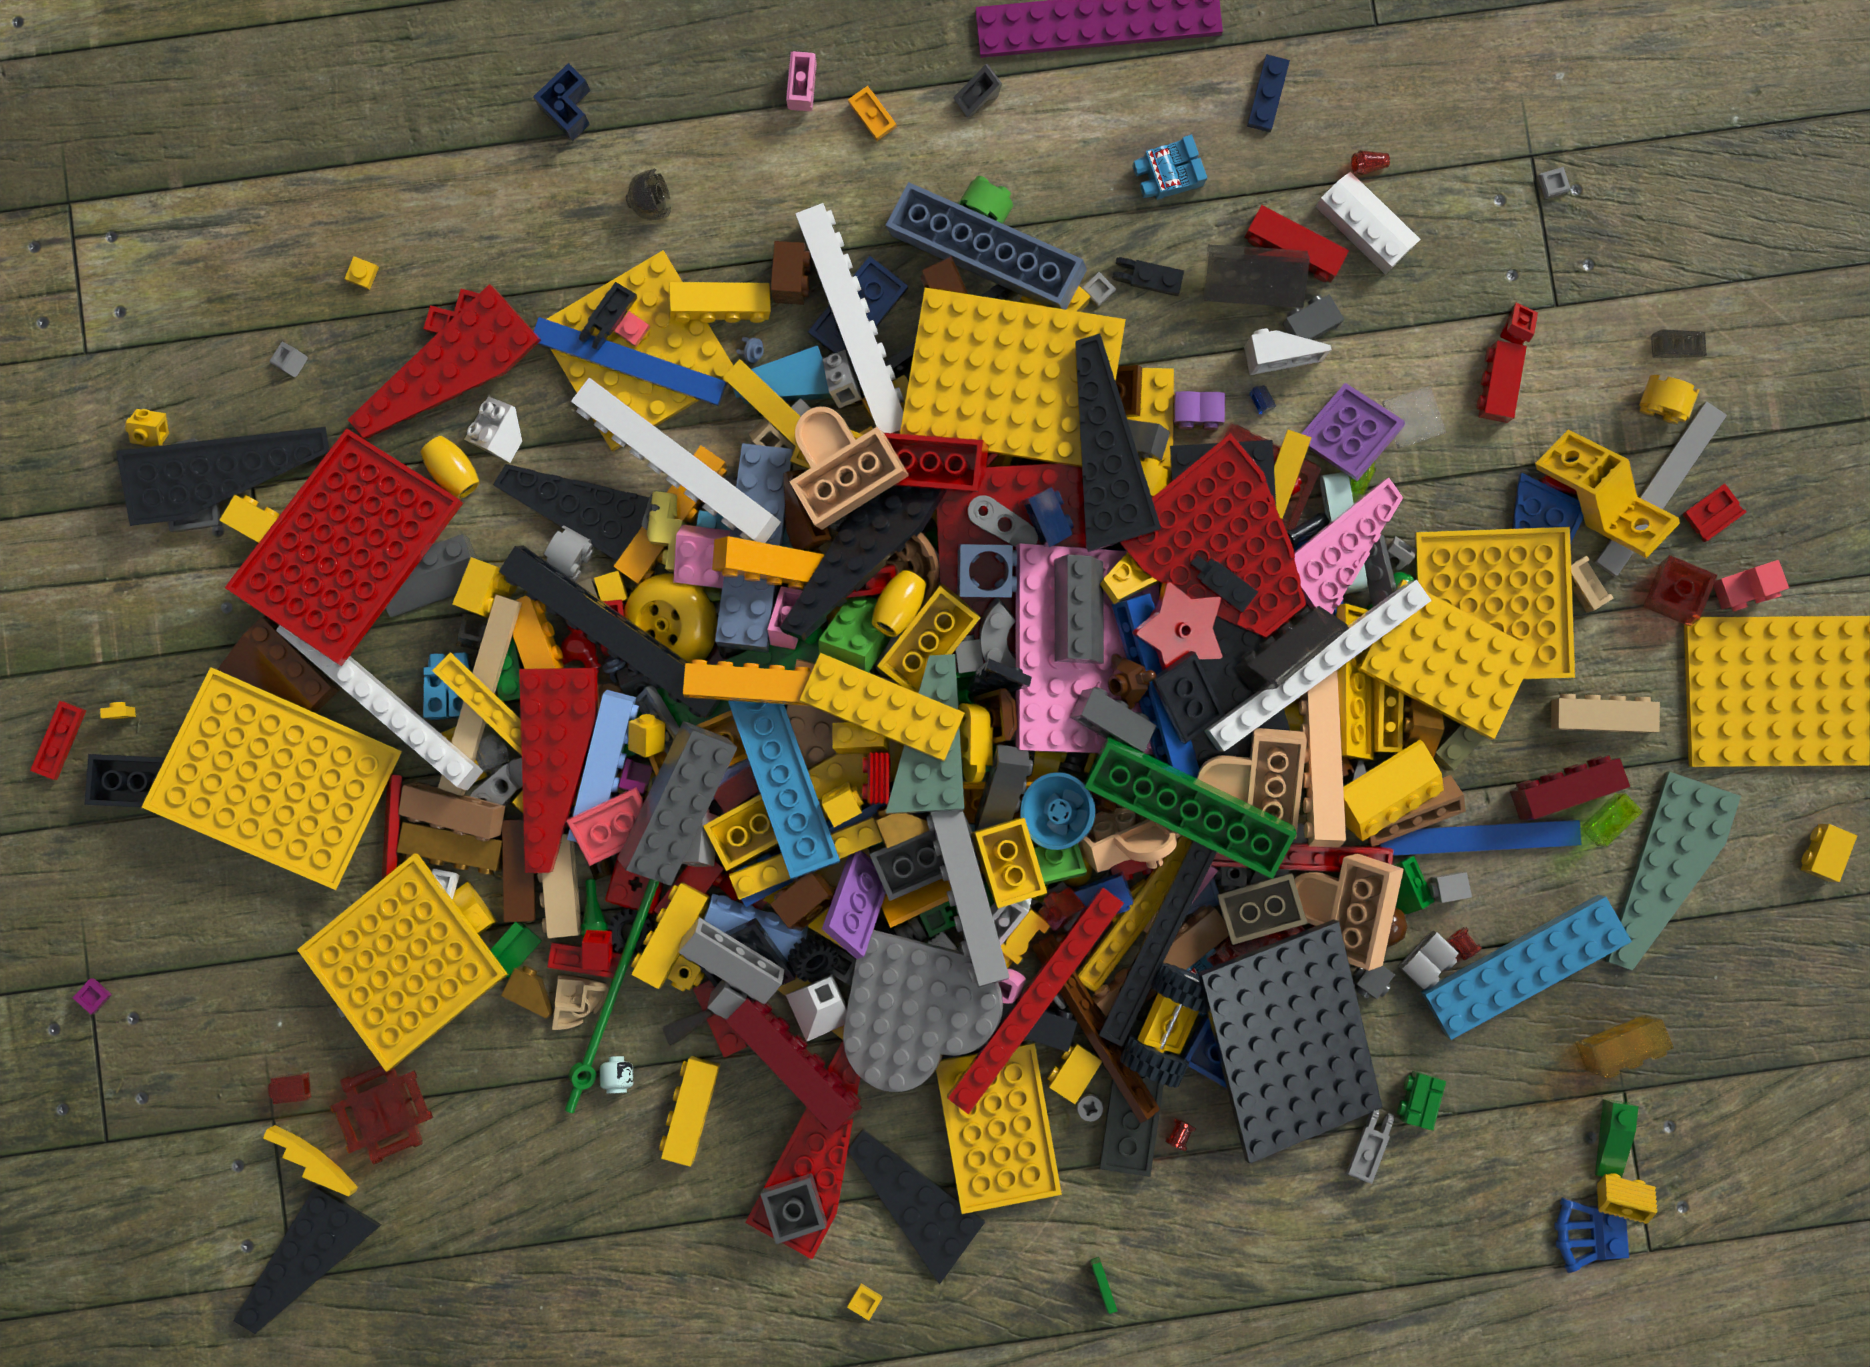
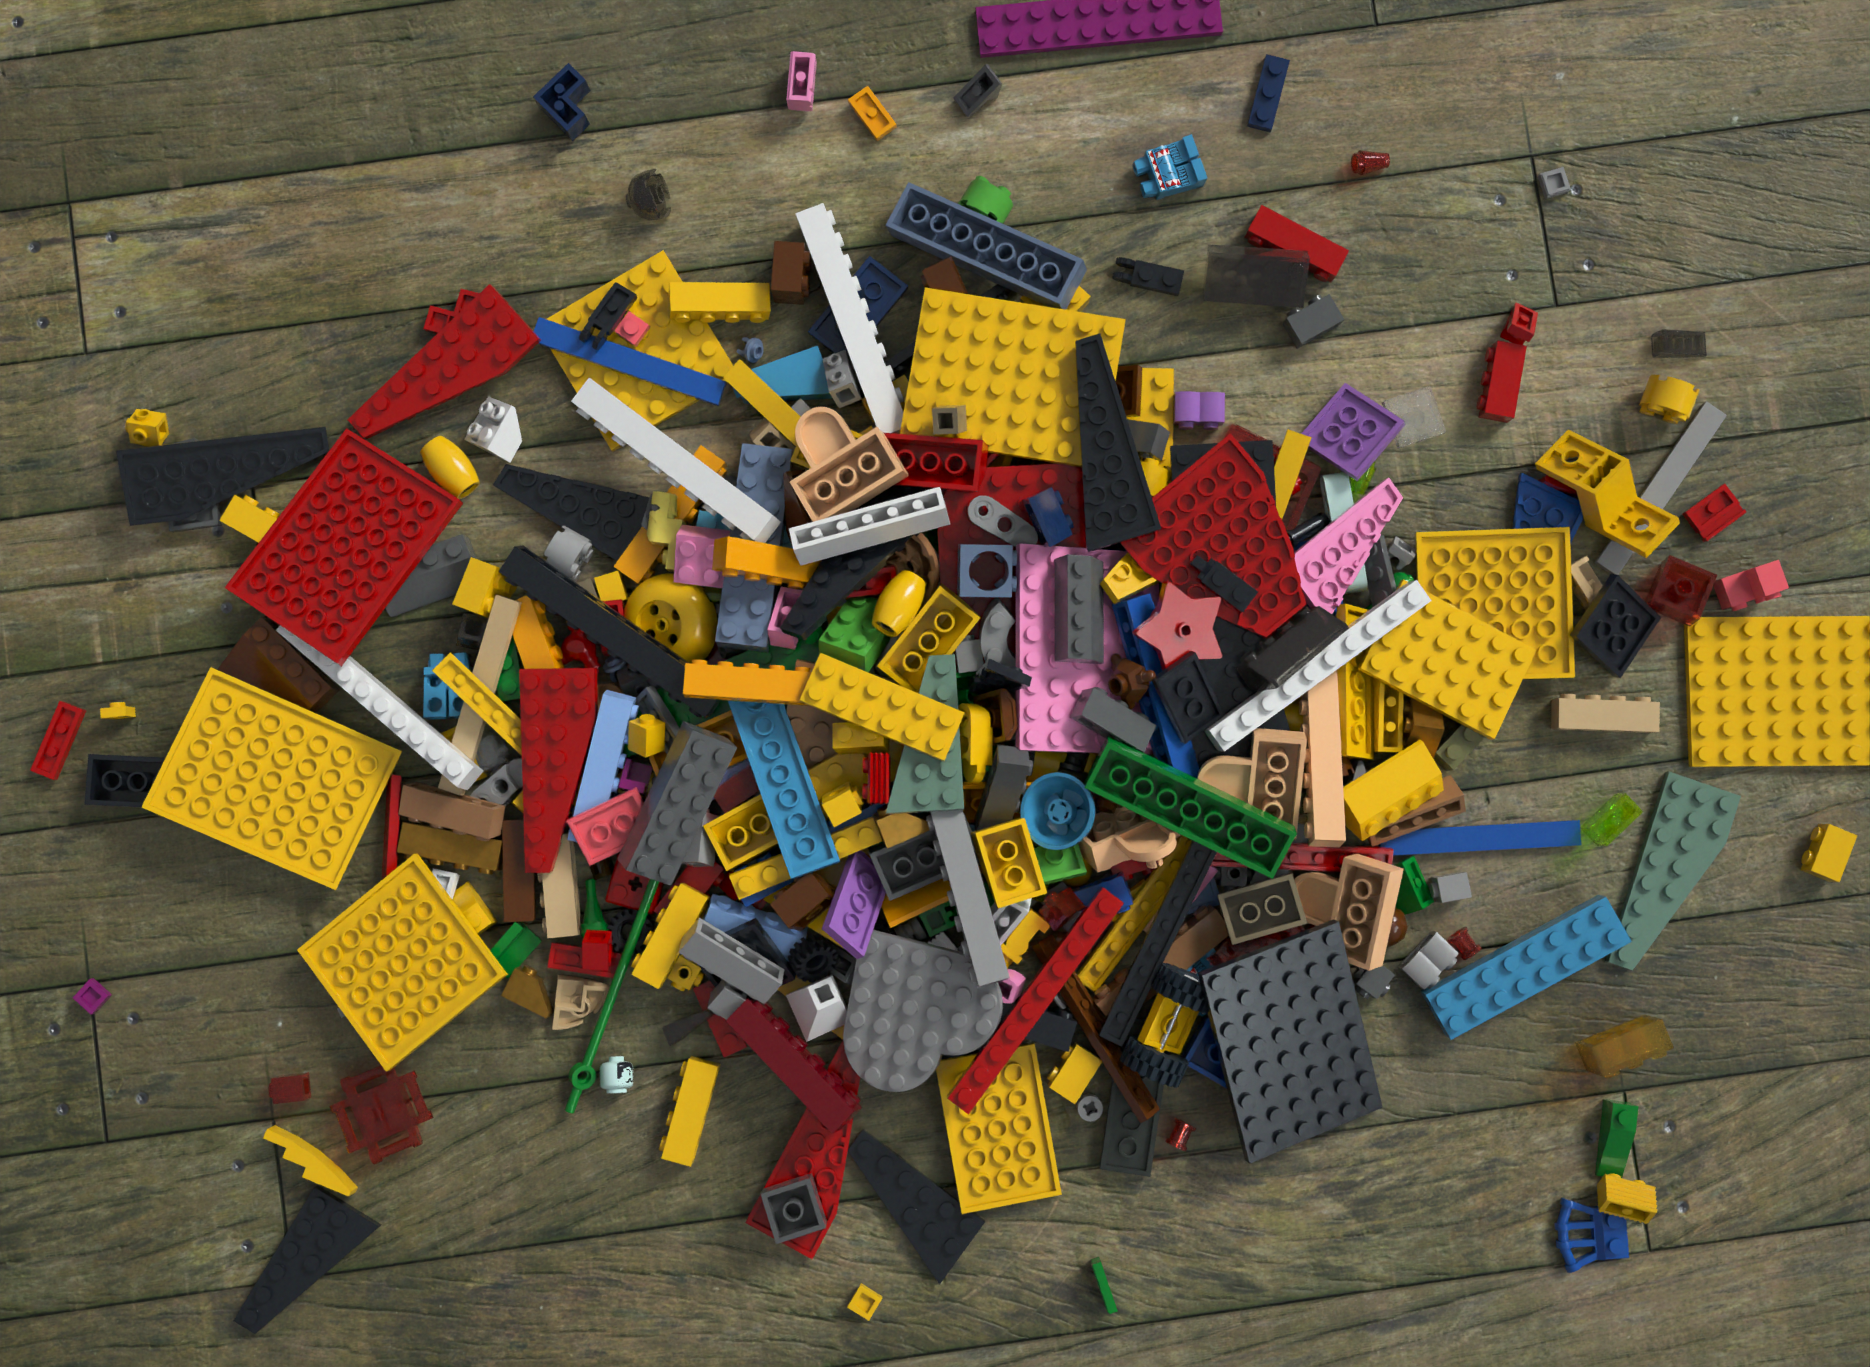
(288, 359): light grey slope -> none
(361, 273): yellow plate -> none
(869, 526): none -> white brick
(949, 419): none -> dark tan brick
(1099, 289): light grey tile -> none
(1262, 399): clear blue slope -> none
(1280, 350): white slope -> none
(1367, 222): white slope -> none
(1370, 1148): light grey hinge -> none
(1421, 1100): green brick -> none
(1568, 789): dark red brick -> none
(1615, 625): none -> black plate

